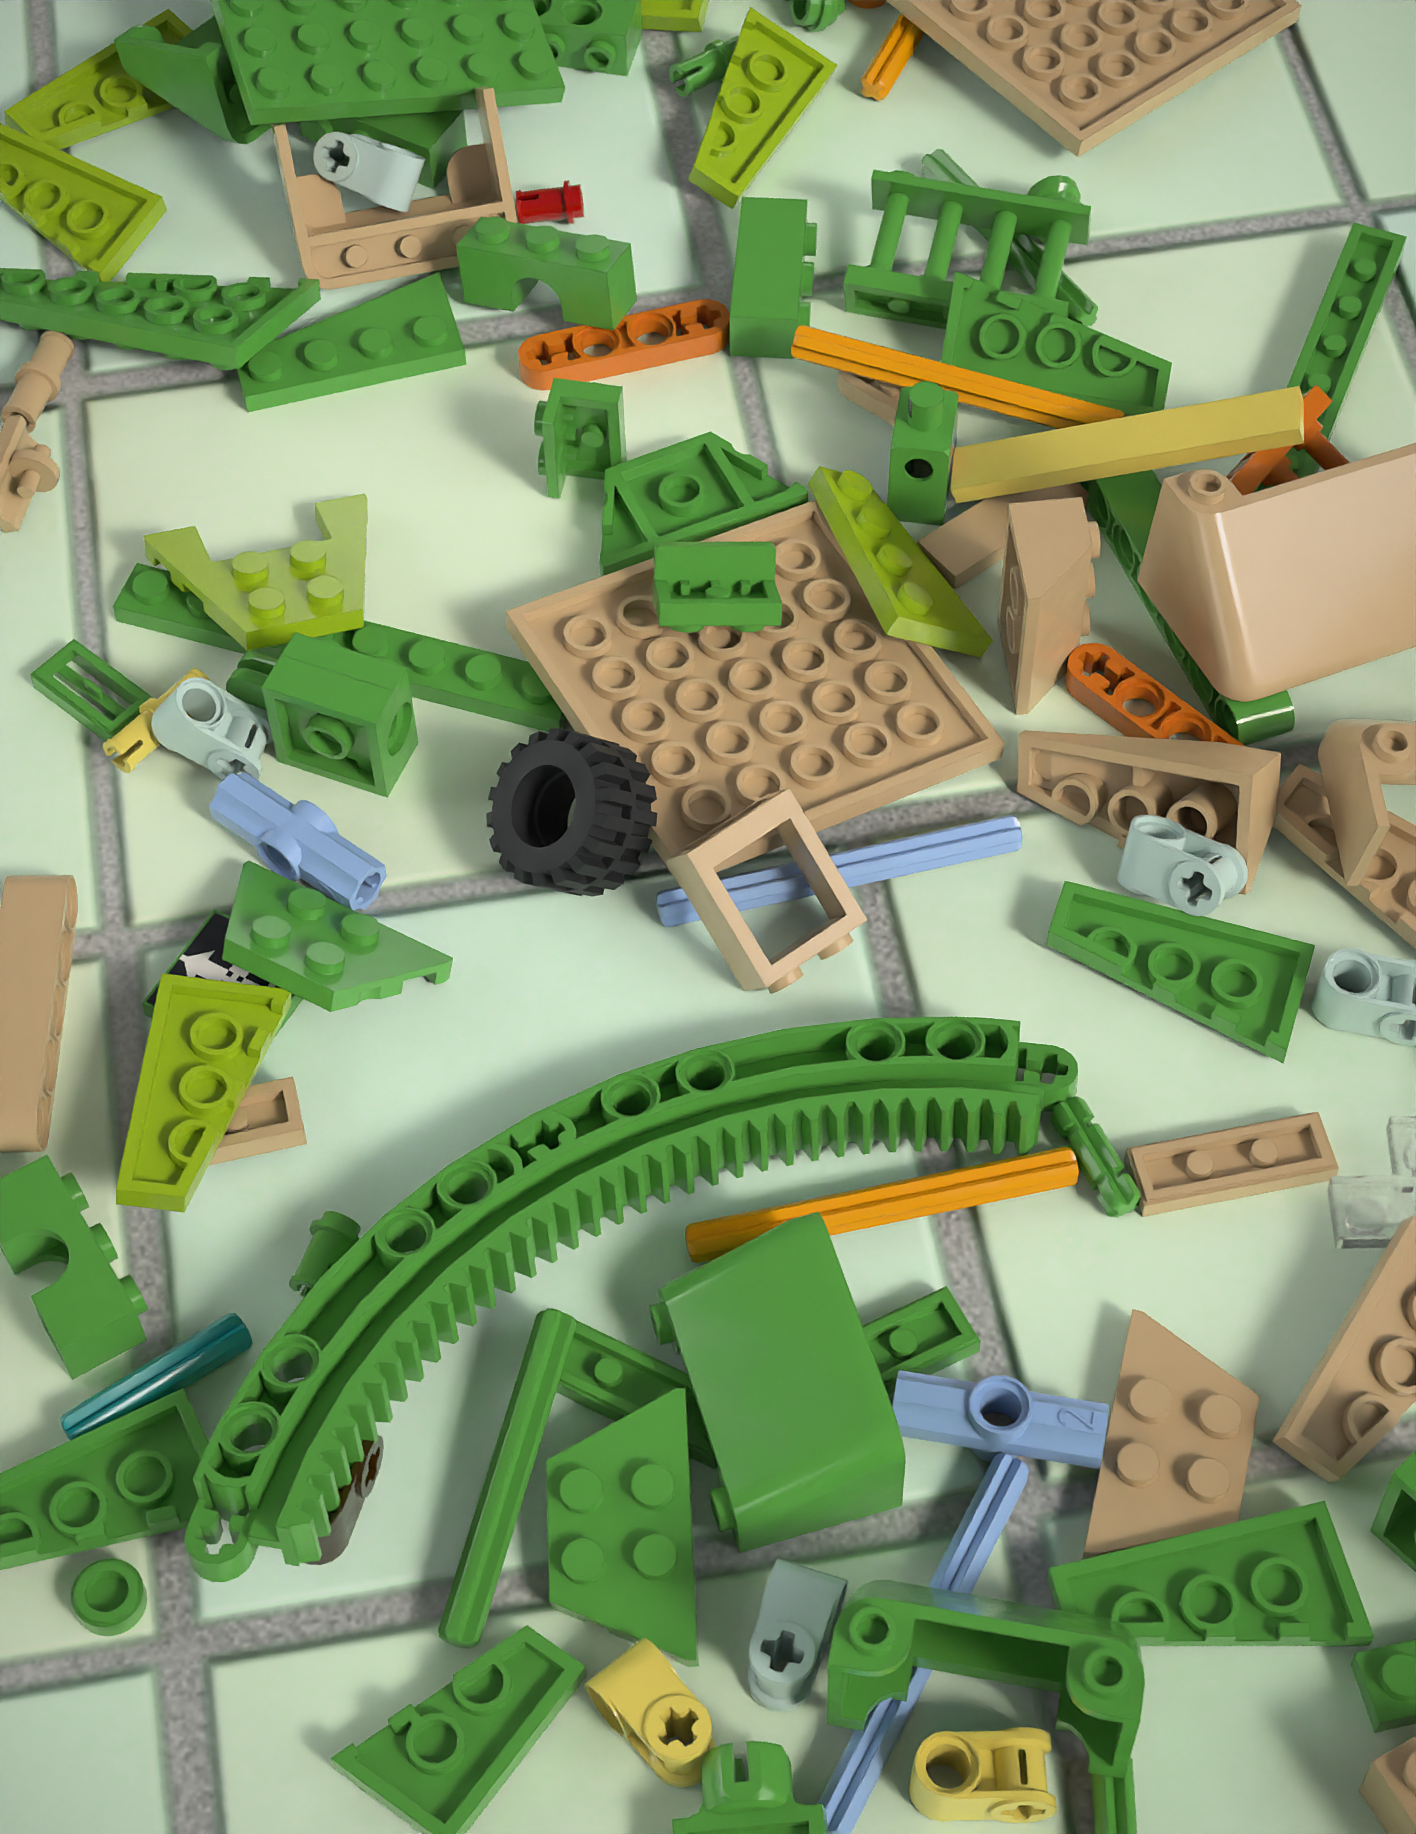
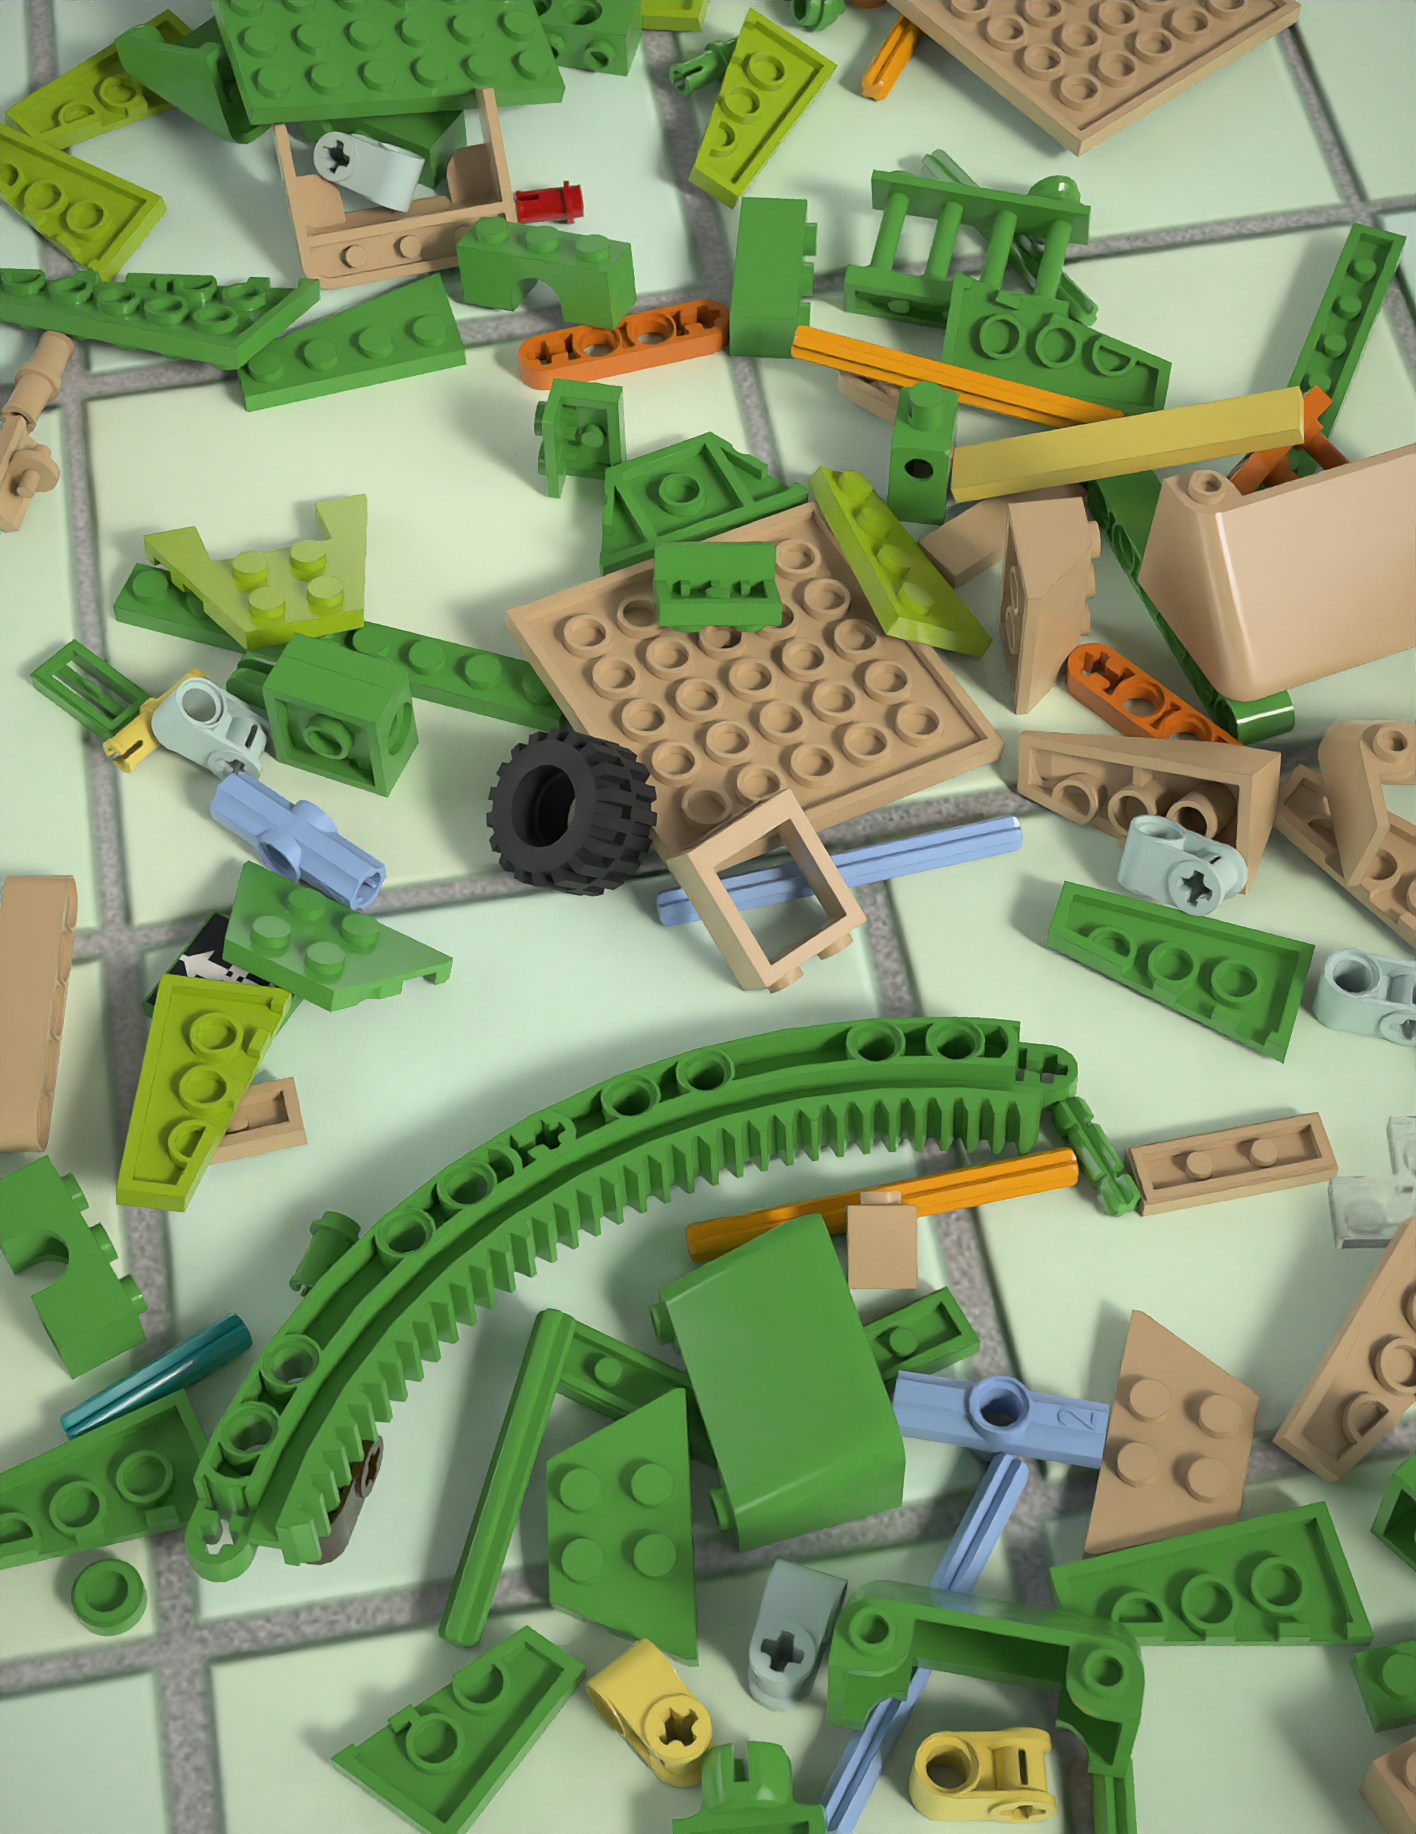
(881, 1242): none -> tan brick

